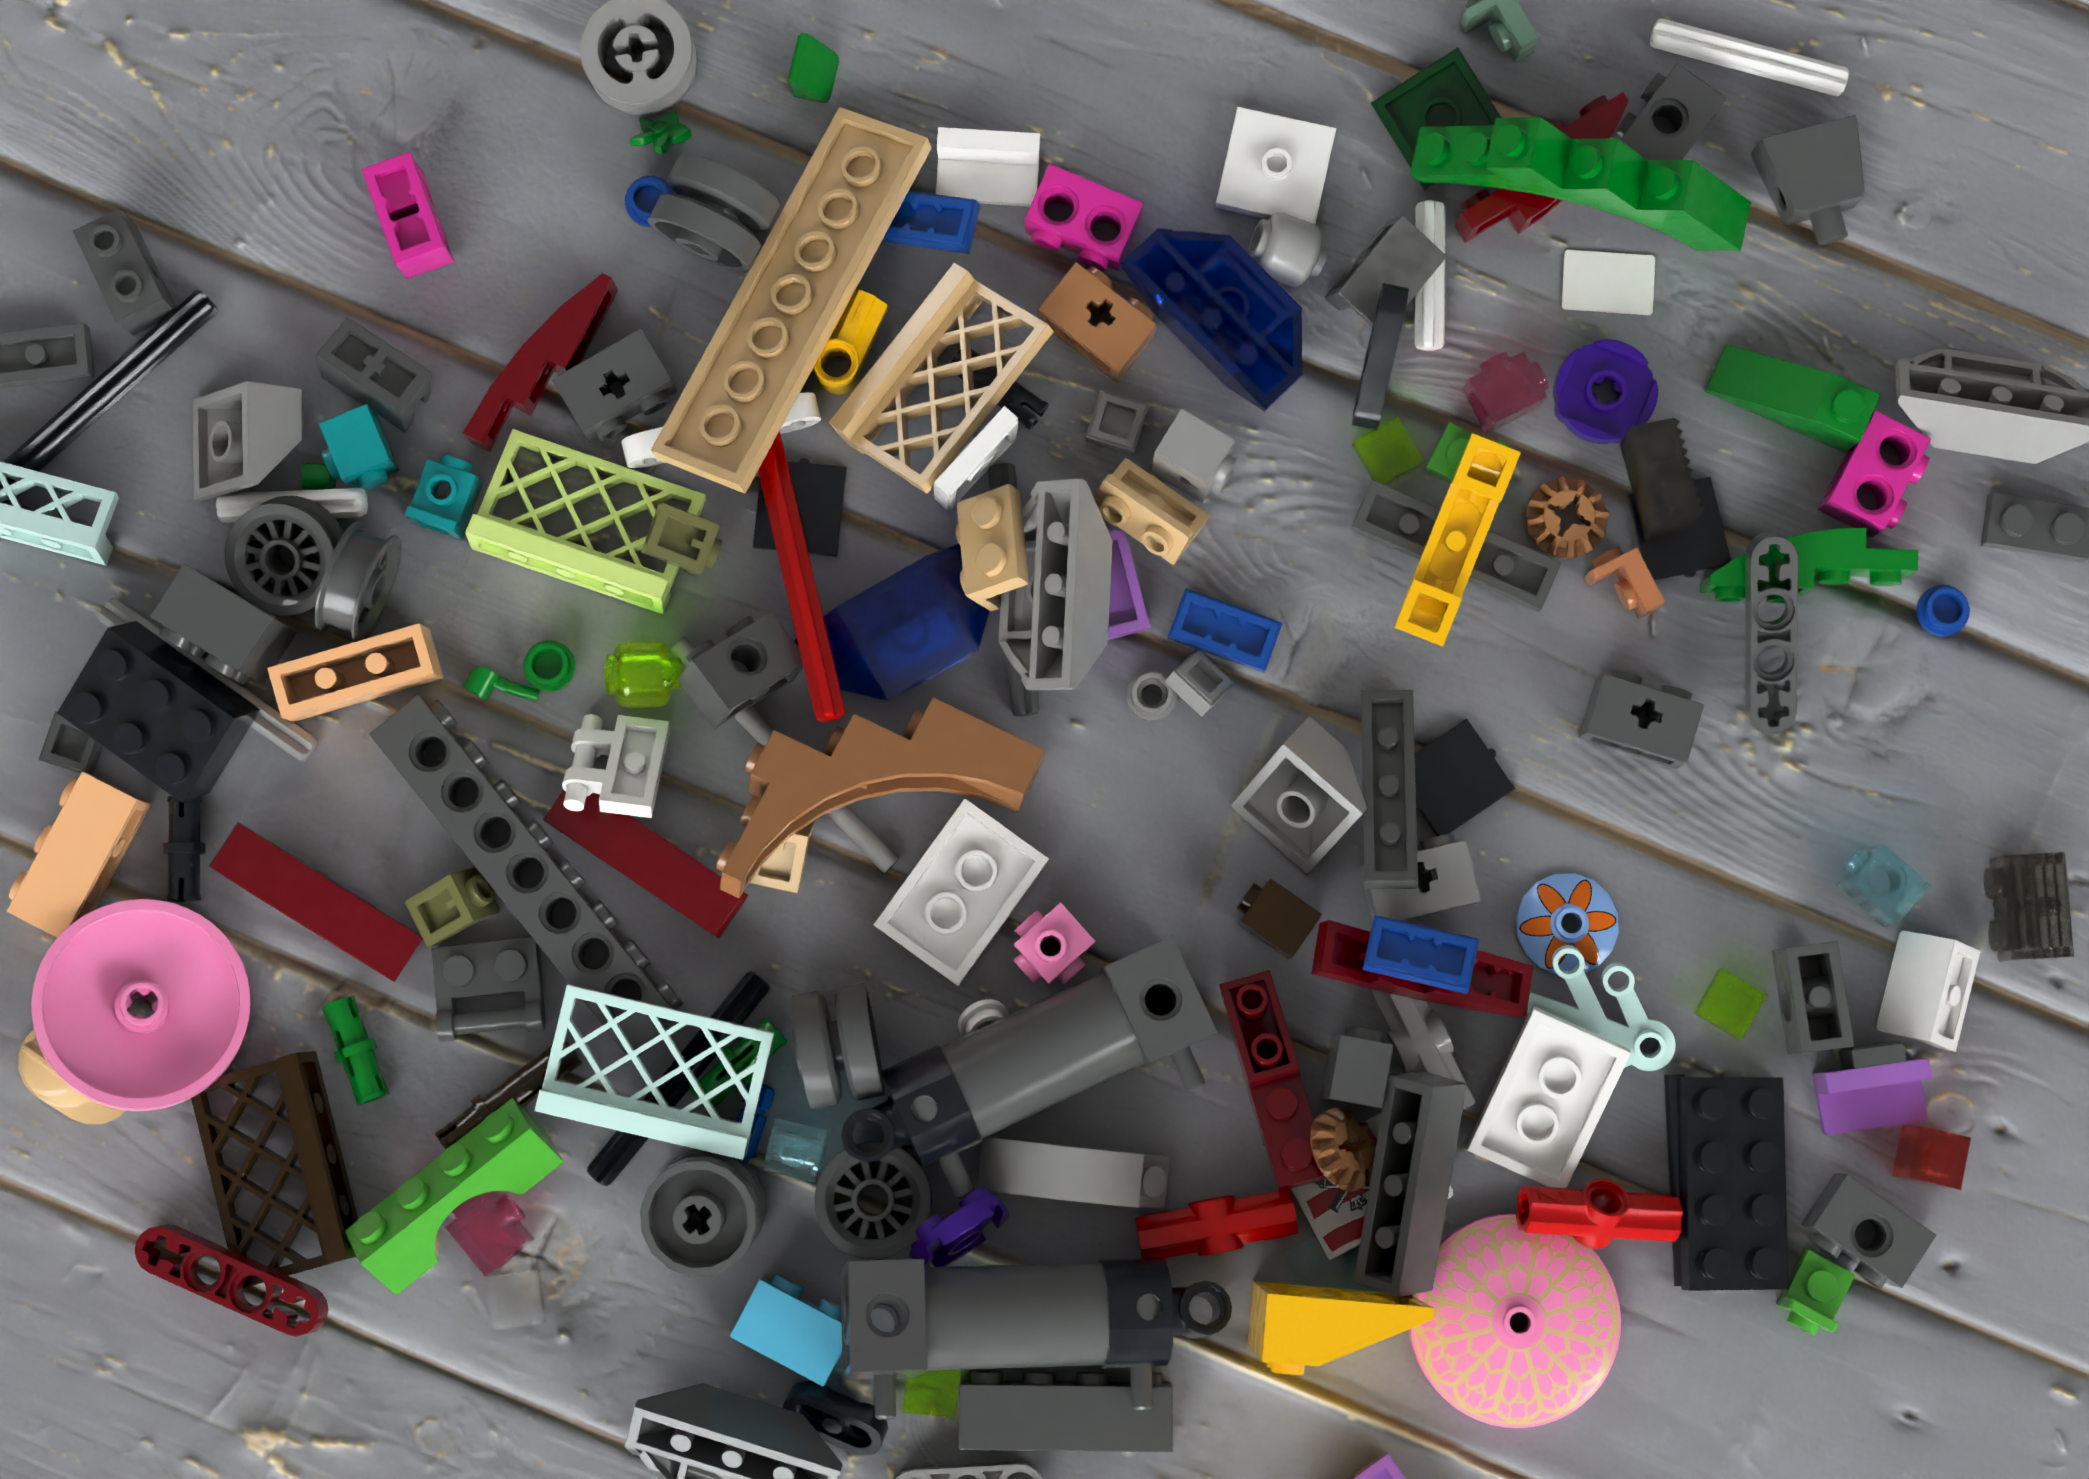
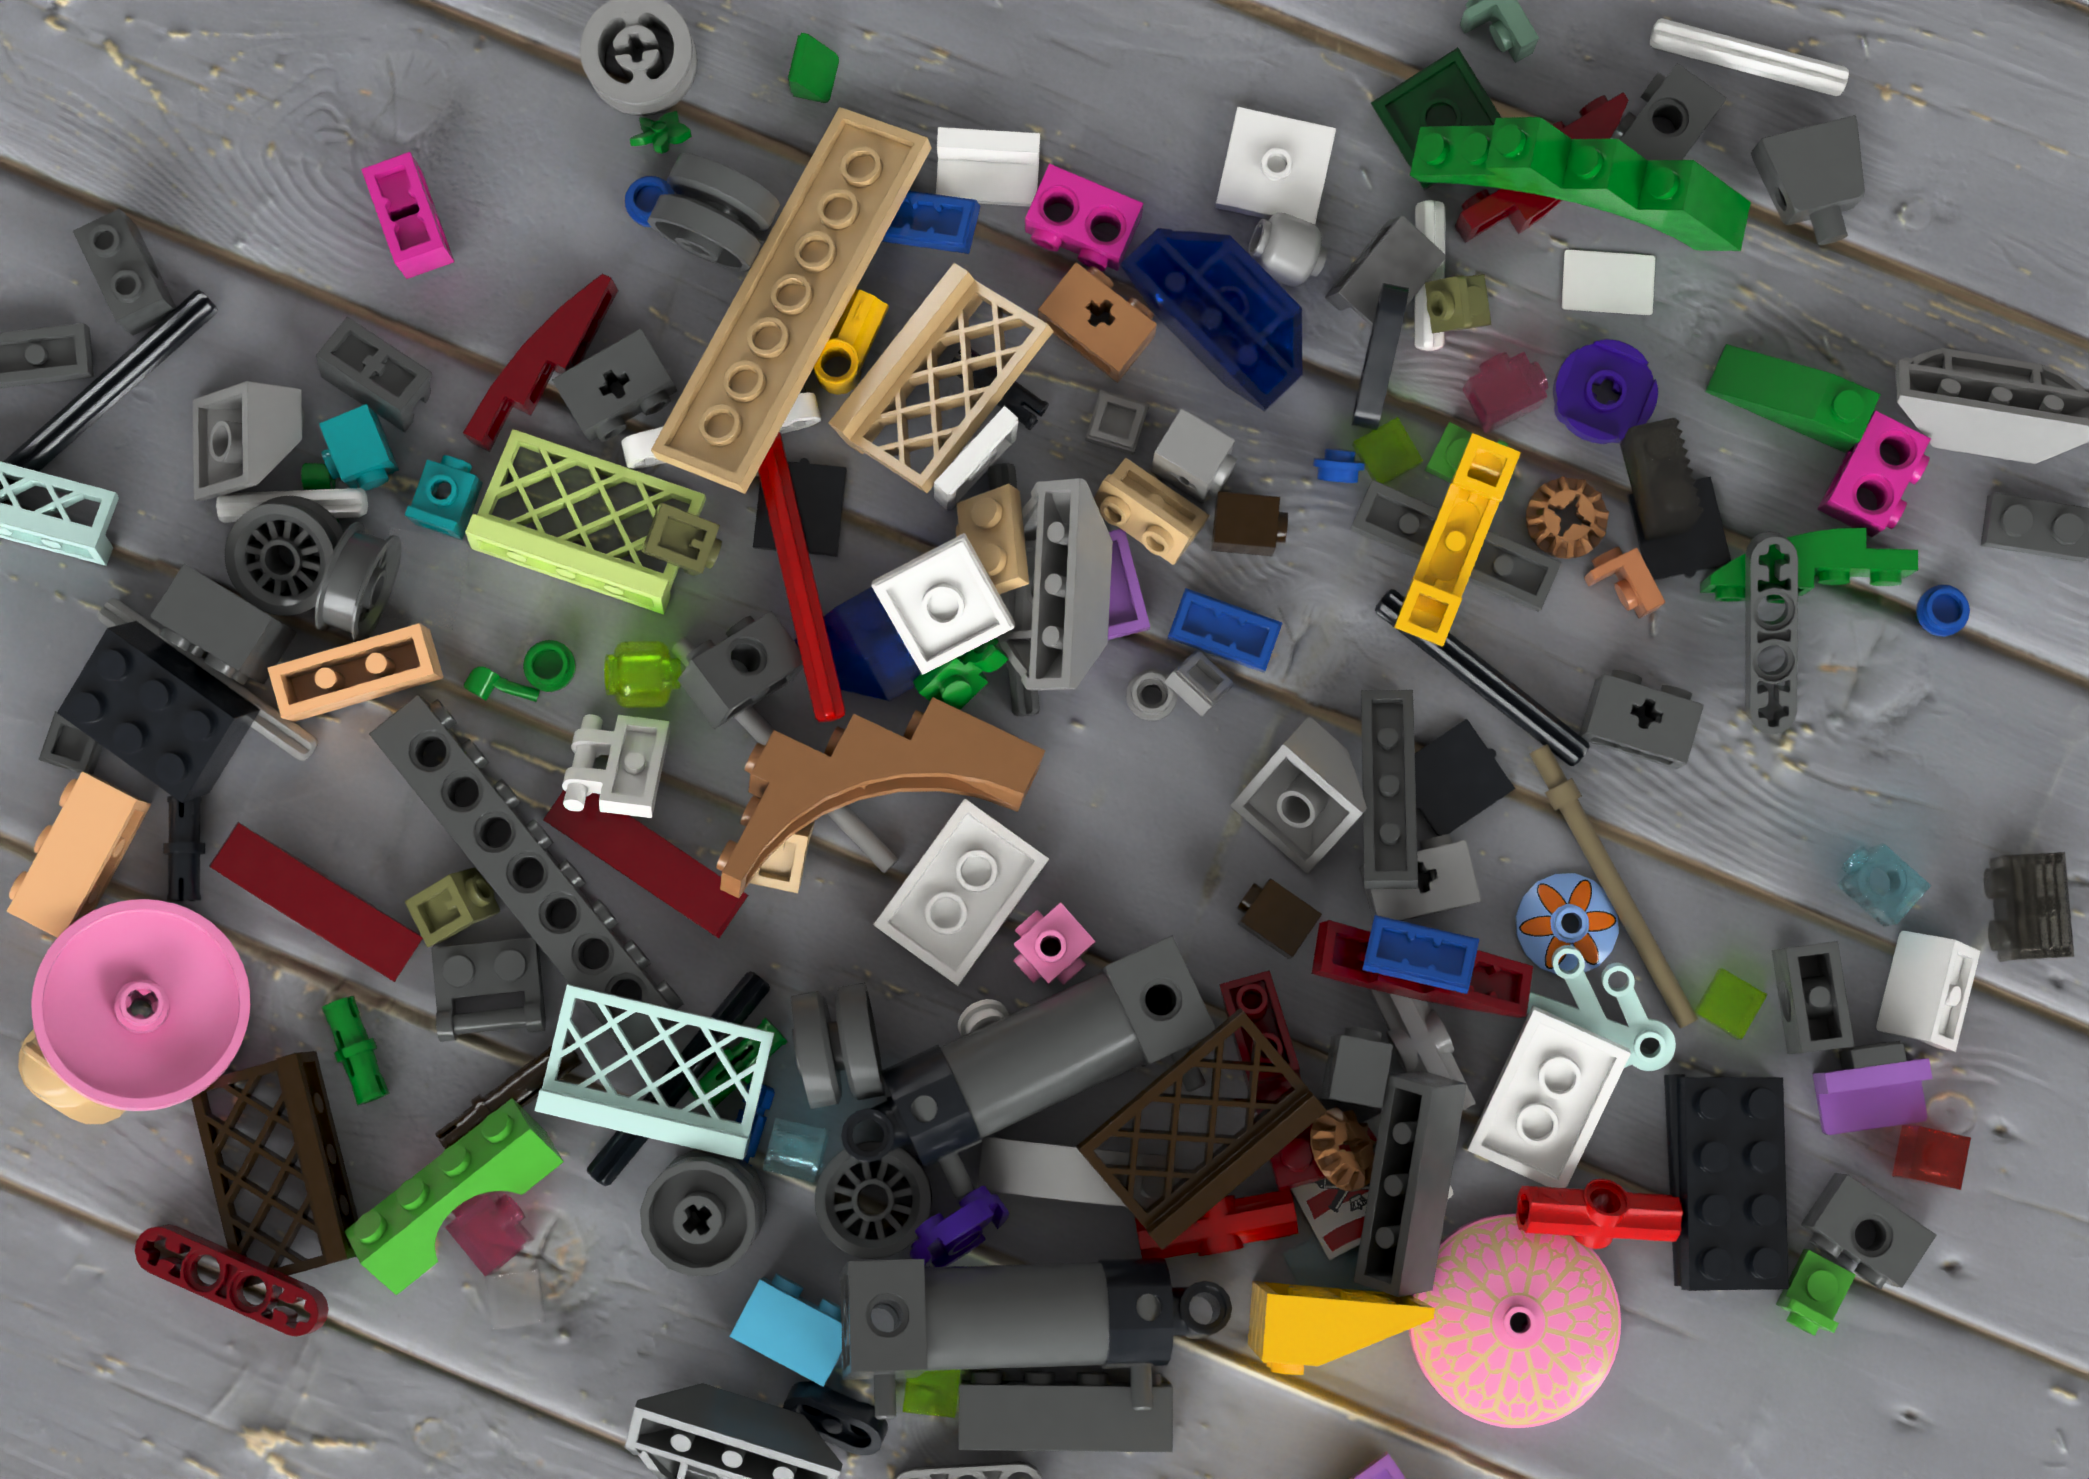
(943, 603): none -> white plate
(963, 676): none -> green plate
(1230, 1163): none -> dark brown fence
(1248, 524): none -> dark brown brick
(1338, 466): none -> blue plate
(1457, 303): none -> olive bracket
(1494, 688): none -> black axle
(1564, 796): none -> dark tan bar

